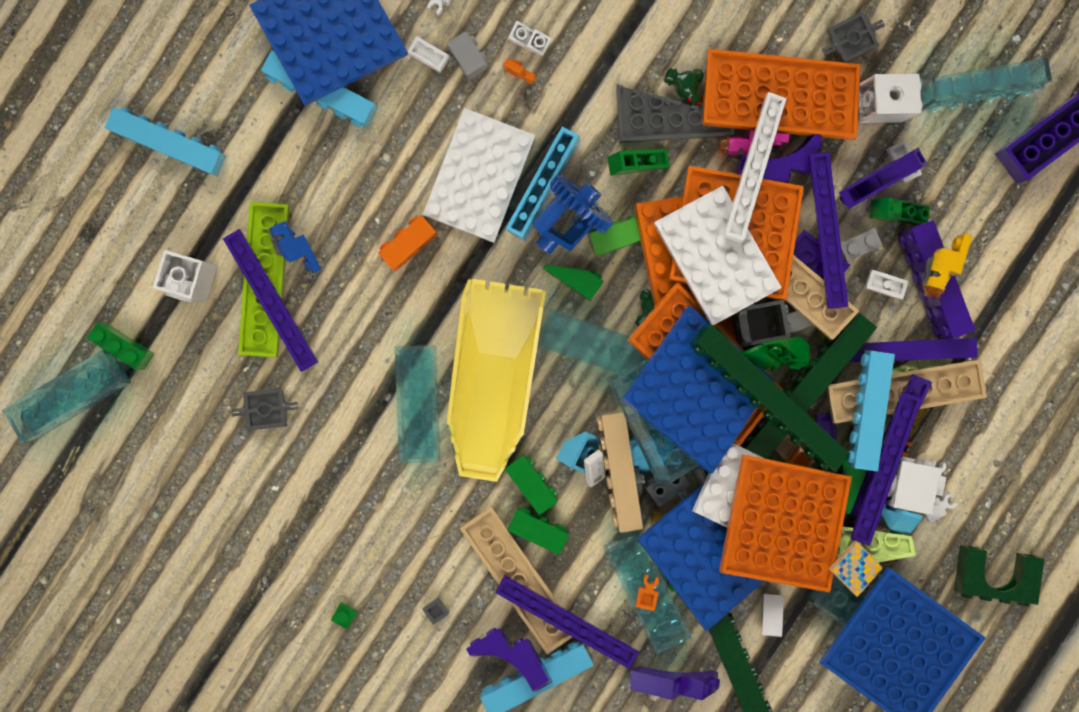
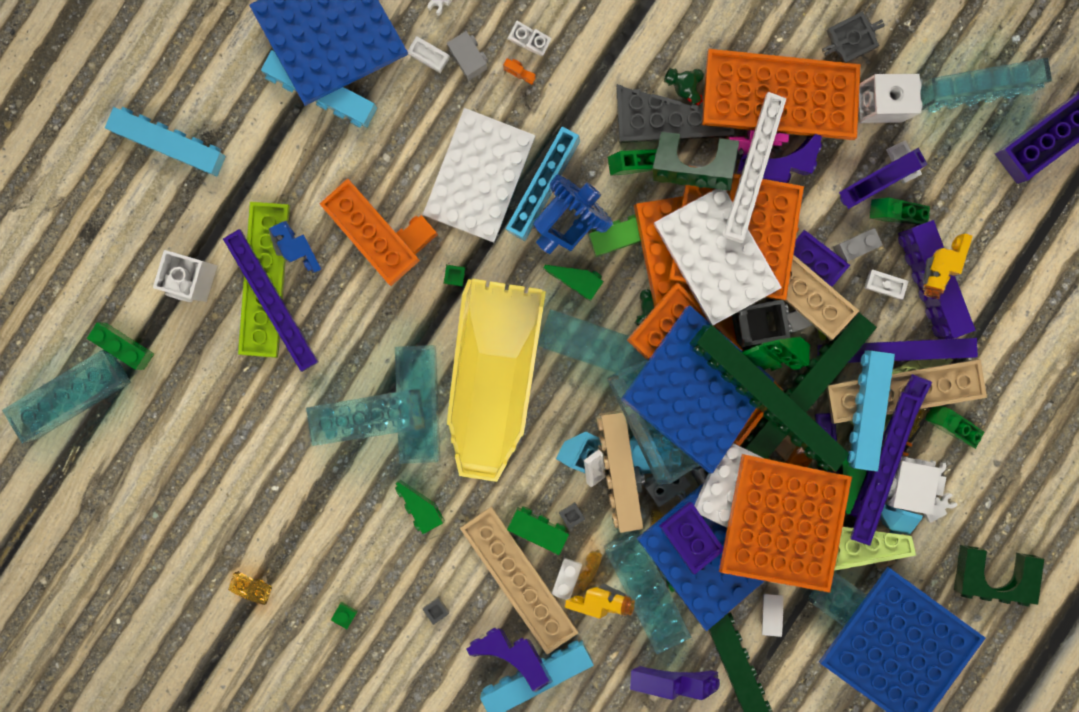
(250, 589): none -> clear yellow slope
(265, 409): dark grey plate -> none
(366, 417): none -> clear light blue brick
(369, 232): none -> orange plate
(424, 511): none -> green slope
(454, 275): none -> green plate
(532, 483): green brick -> none
(566, 579): none -> white plate
(567, 621): dark purple tile -> none
(572, 515): none -> dark grey plate
(592, 563): none -> clear yellow slope
(601, 601): none -> yellow plate
(647, 595): orange plate -> none
(691, 538): none -> dark purple plate
(715, 175): none -> dark green arch
(828, 231): dark purple tile -> none
(855, 568): tile -> none
(954, 425): none -> green slope

